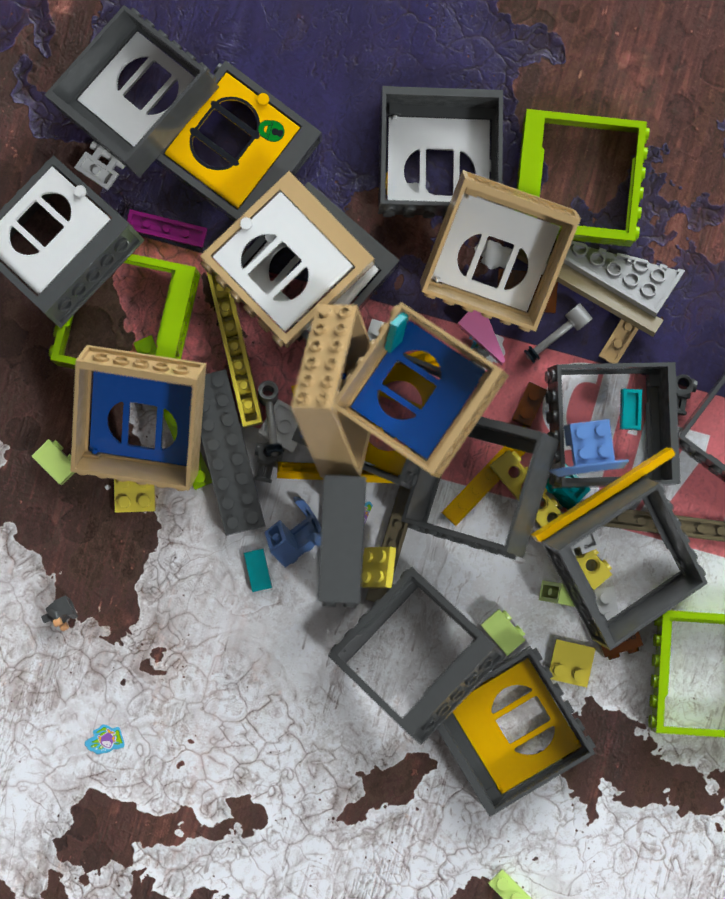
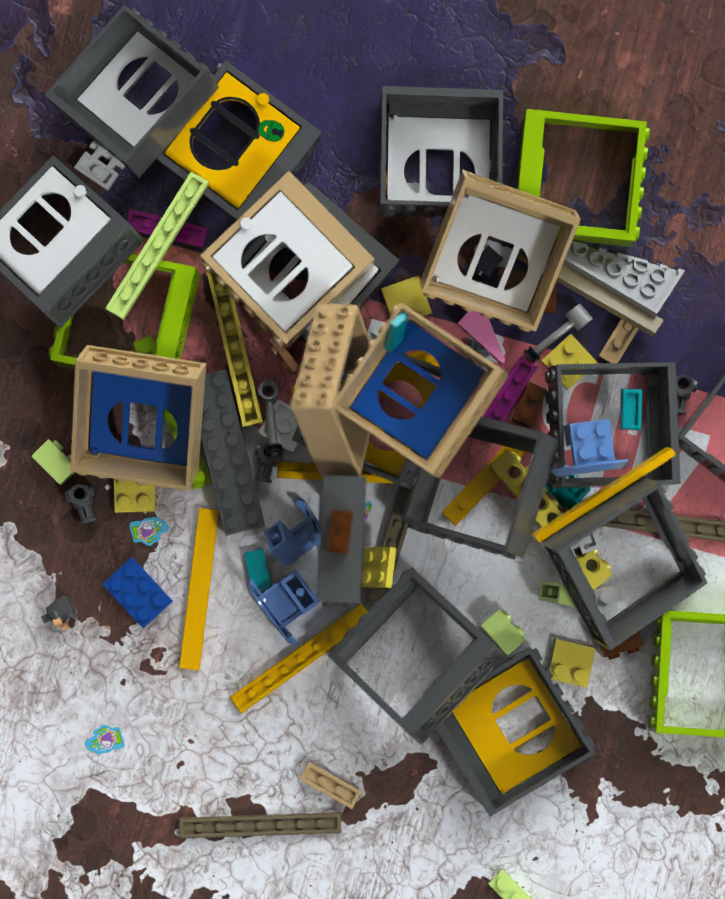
(84, 503): none -> dark grey connector
(137, 592): none -> blue plate
(148, 530): none -> sticker
(157, 245): none -> yellowish green plate
(199, 589): none -> yellow tile
(259, 825): none -> dark tan tile
(285, 601): none -> medium blue piece
(288, 362): none -> medium nougat plate
(296, 660): none -> yellow tile
(330, 785): none -> tan plate
(340, 531): none -> reddish brown brick
(408, 293): none -> light yellow plate
(488, 262): none -> black brick
(511, 390): none -> magenta plate
(569, 352): none -> light yellow plate

